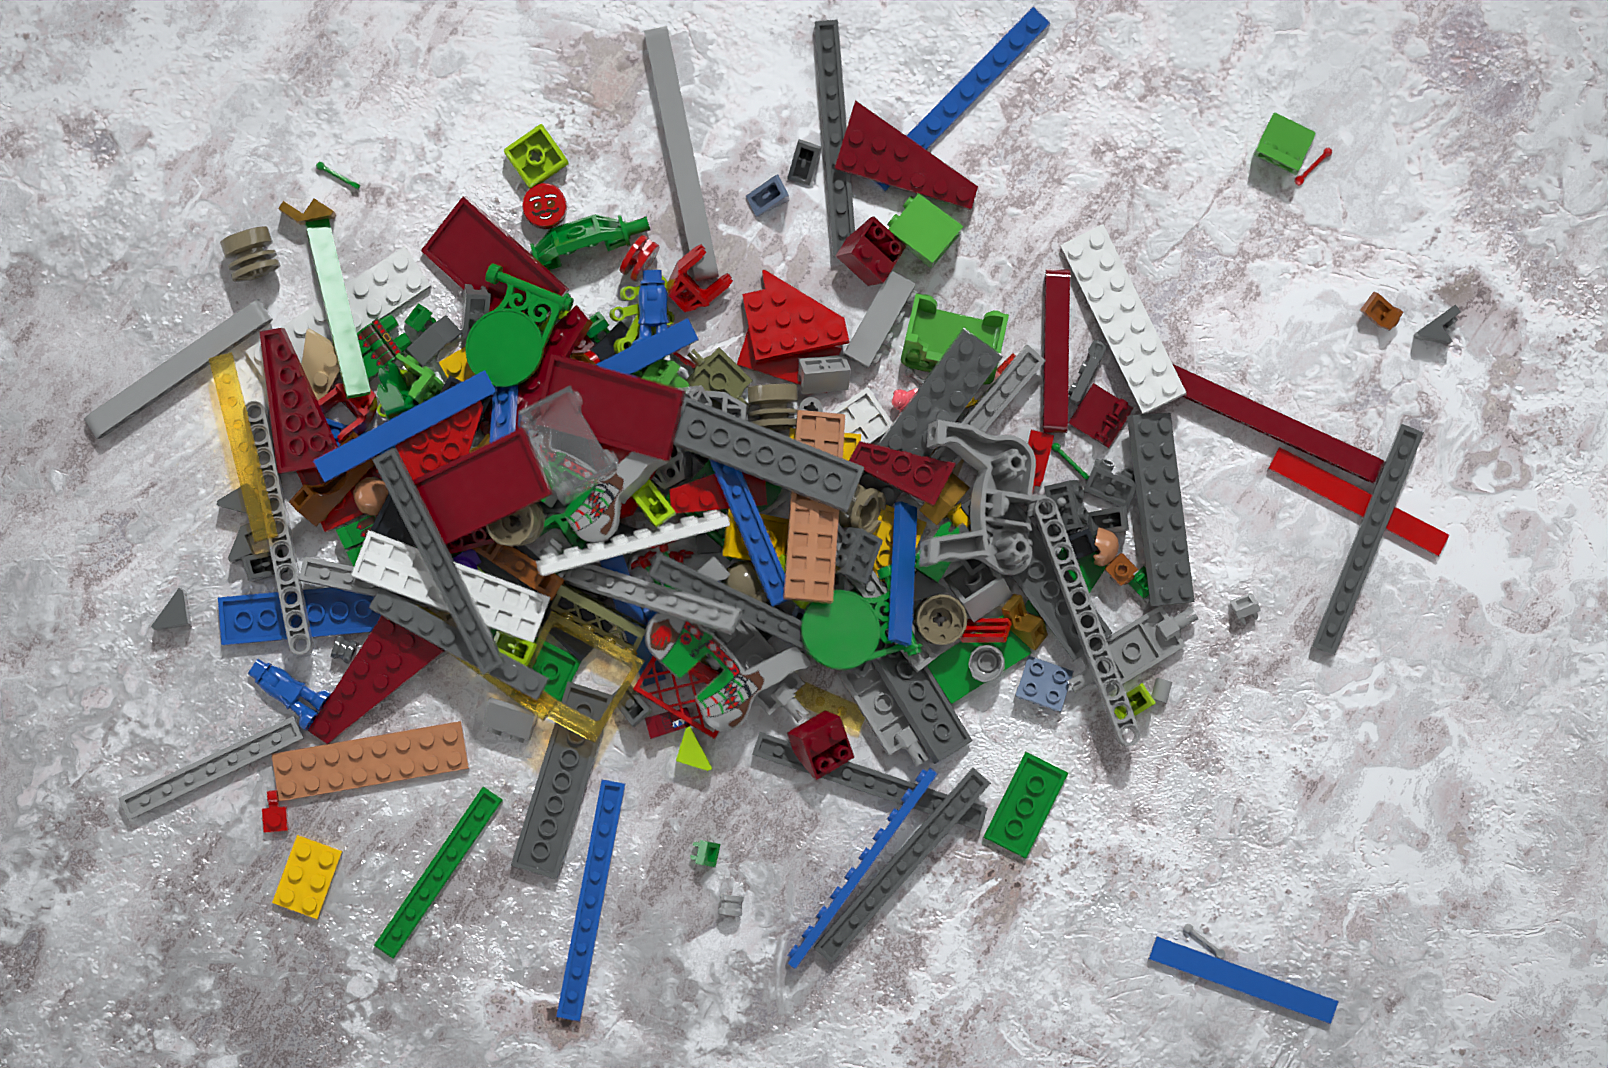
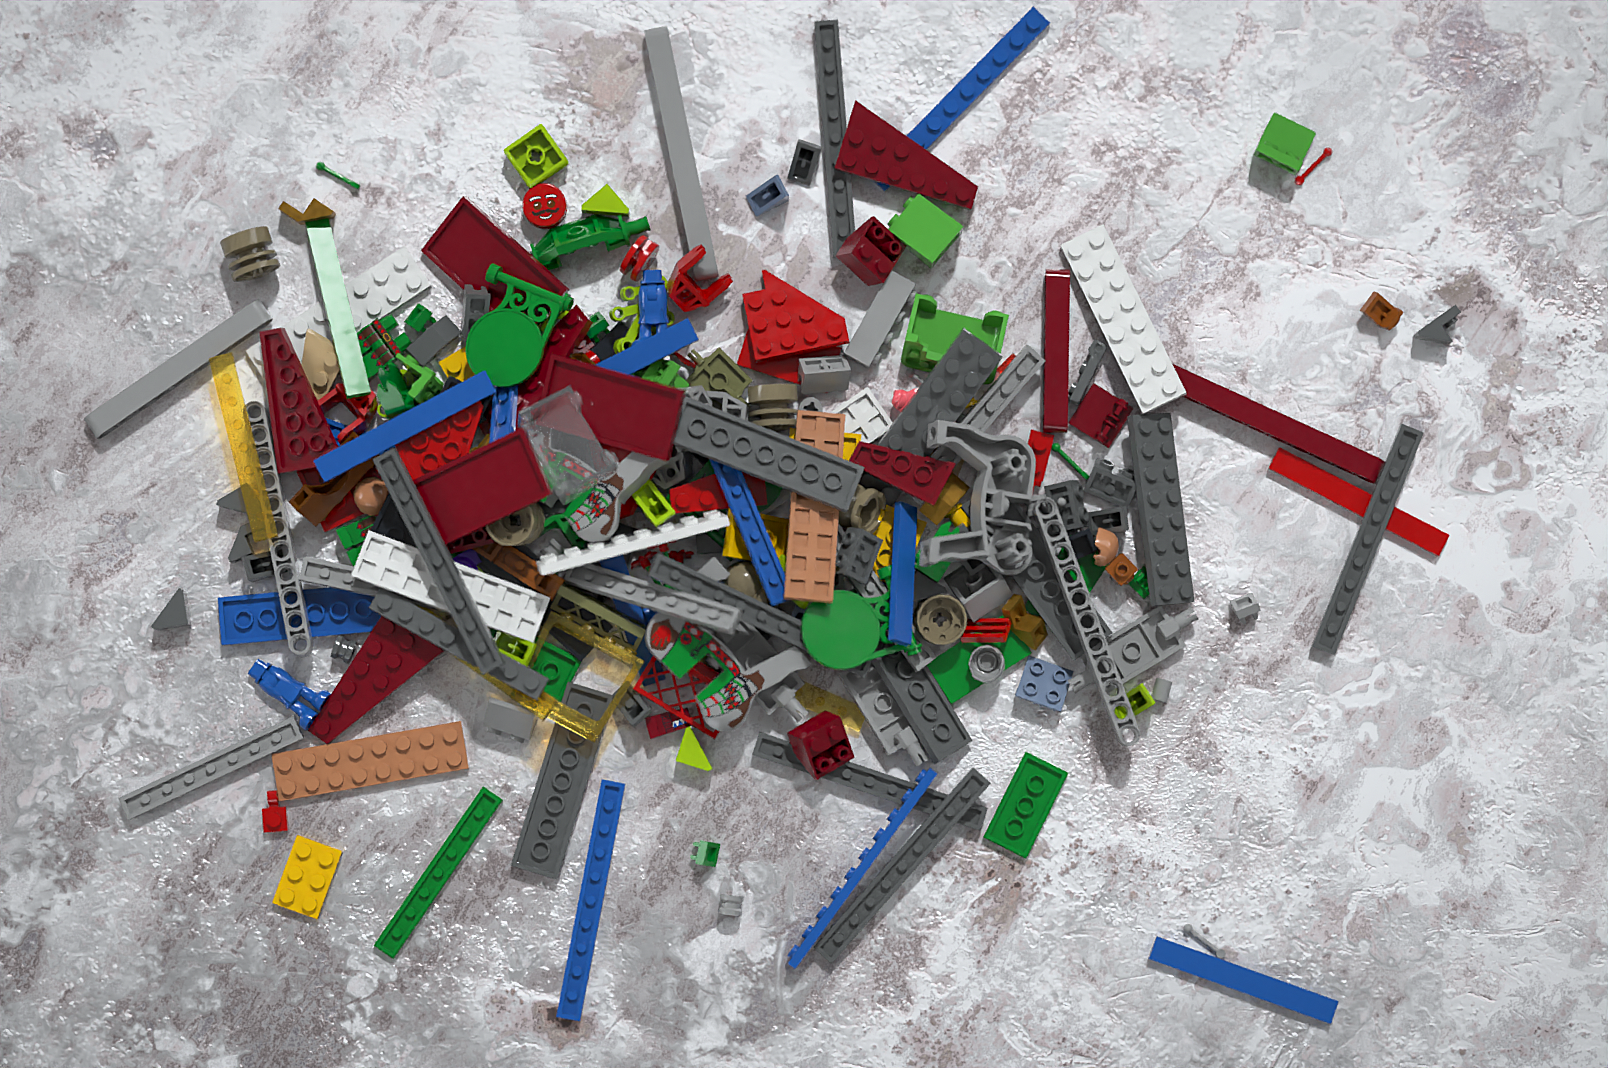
(605, 203): none -> lime slope

